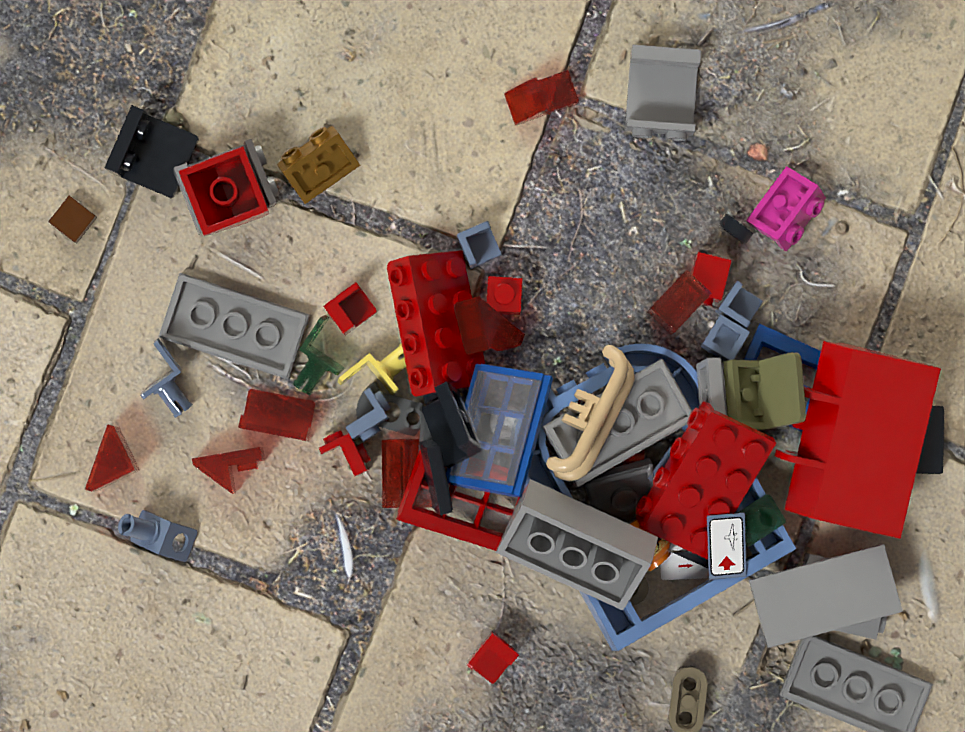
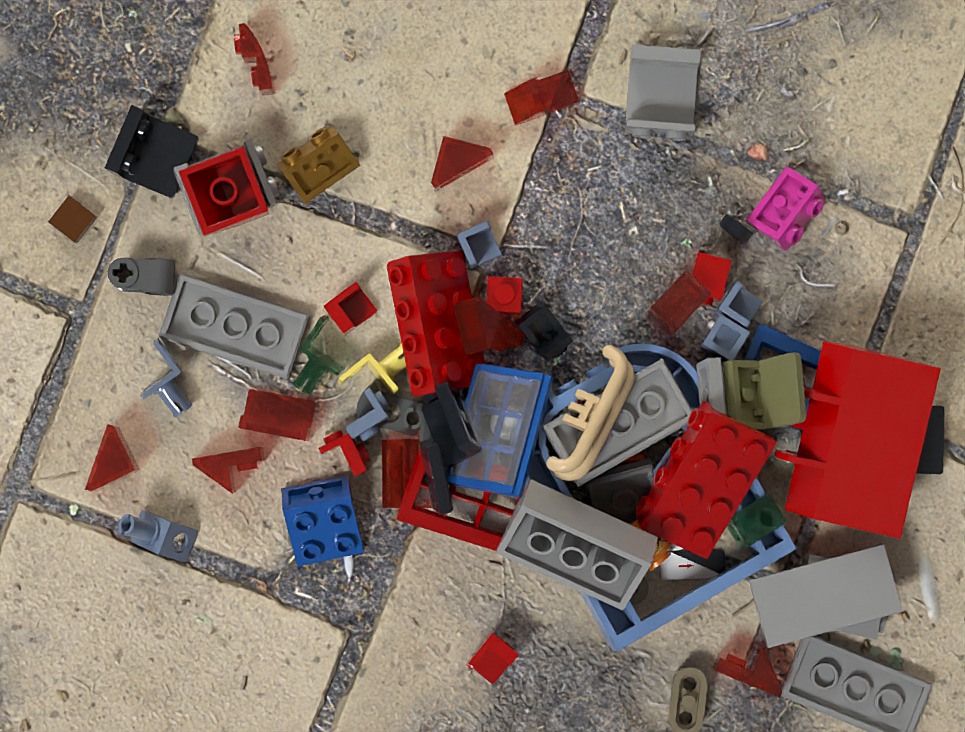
(149, 276): none -> dark grey piece
(251, 51): none -> clear red slope
(321, 520): none -> blue bracket
(456, 160): none -> clear red slope
(544, 332): none -> black bracket
(726, 546): white sticker -> none
(759, 675): none -> clear red slope

